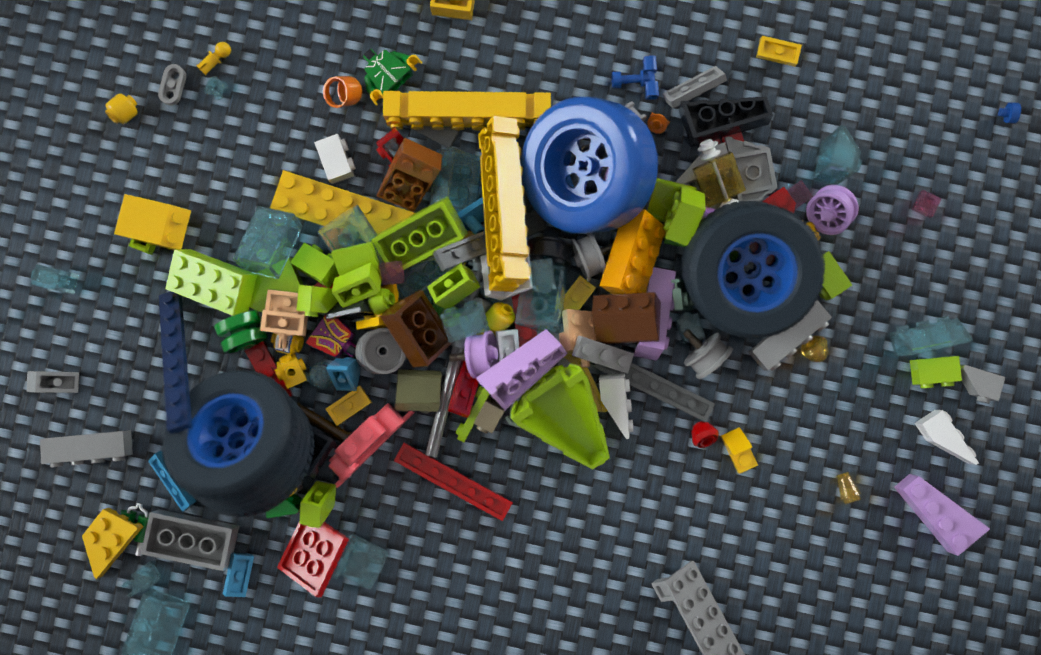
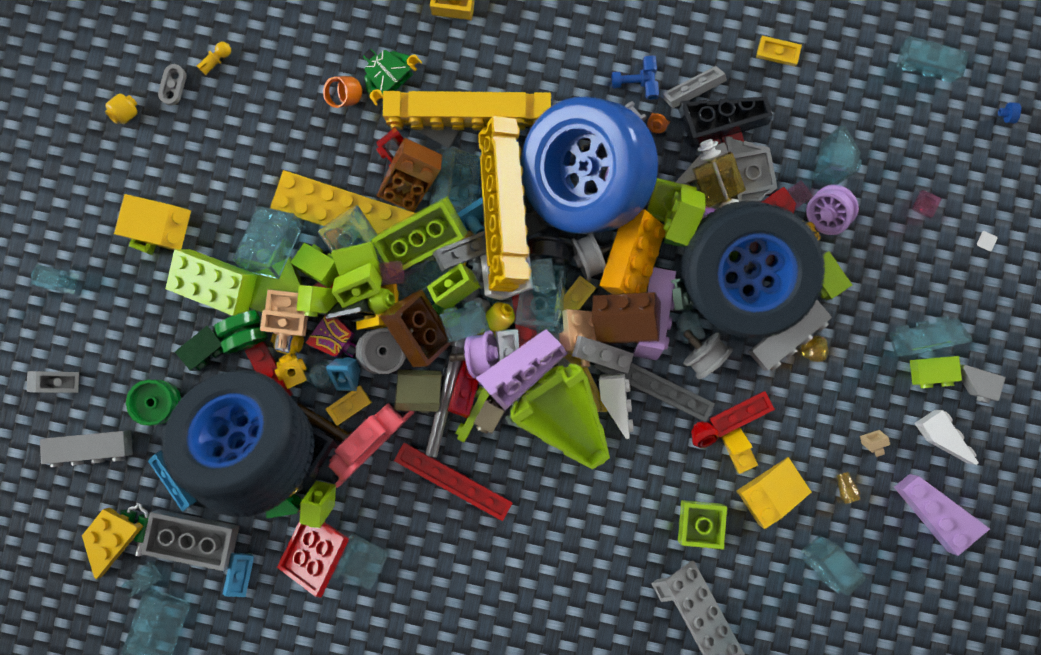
(152, 401): none -> green wheel
(174, 363): dark blue plate -> none
(201, 349): none -> dark green brick
(210, 88): clear light blue plate -> none
(335, 159): white brick -> none
(702, 524): none -> lime brick
(742, 413): none -> red plate
(774, 493): none -> yellow slope
(833, 565): none -> clear light blue brick
(875, 442): none -> tan tile
(932, 59): none -> clear light blue brick
(987, 241): none -> white sticker

